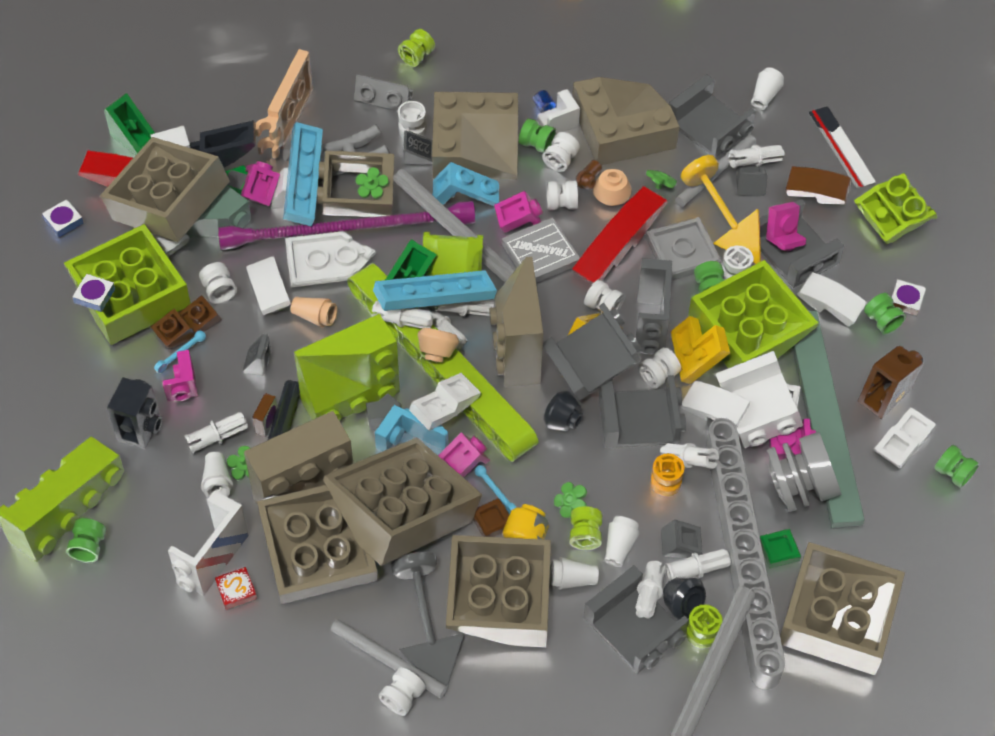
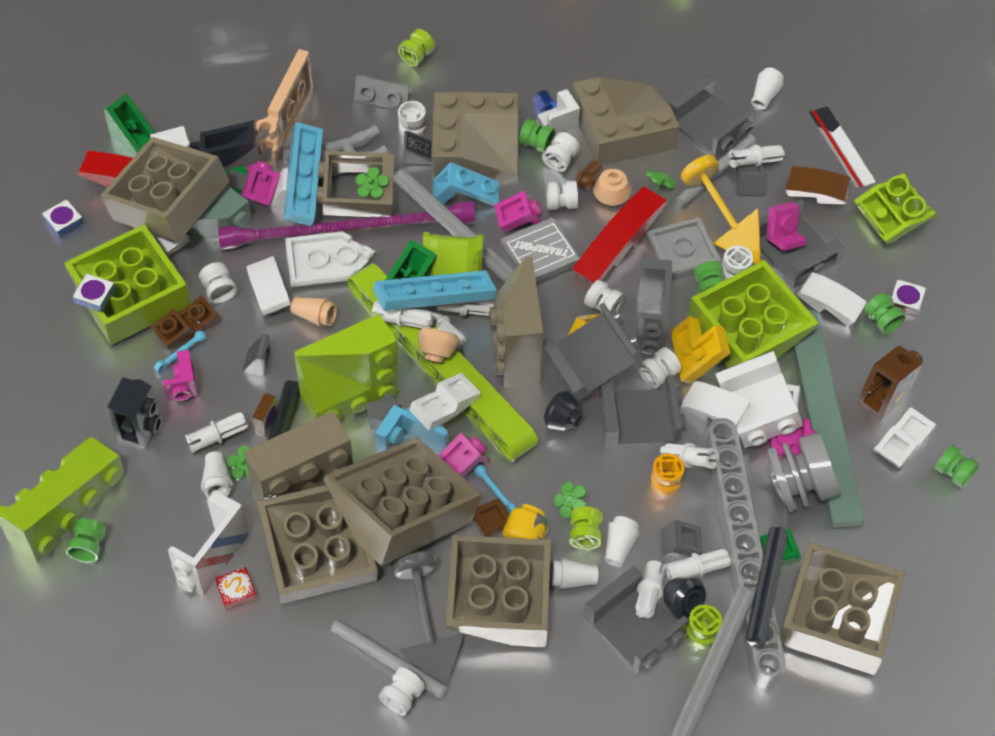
(766, 587): none -> black axle

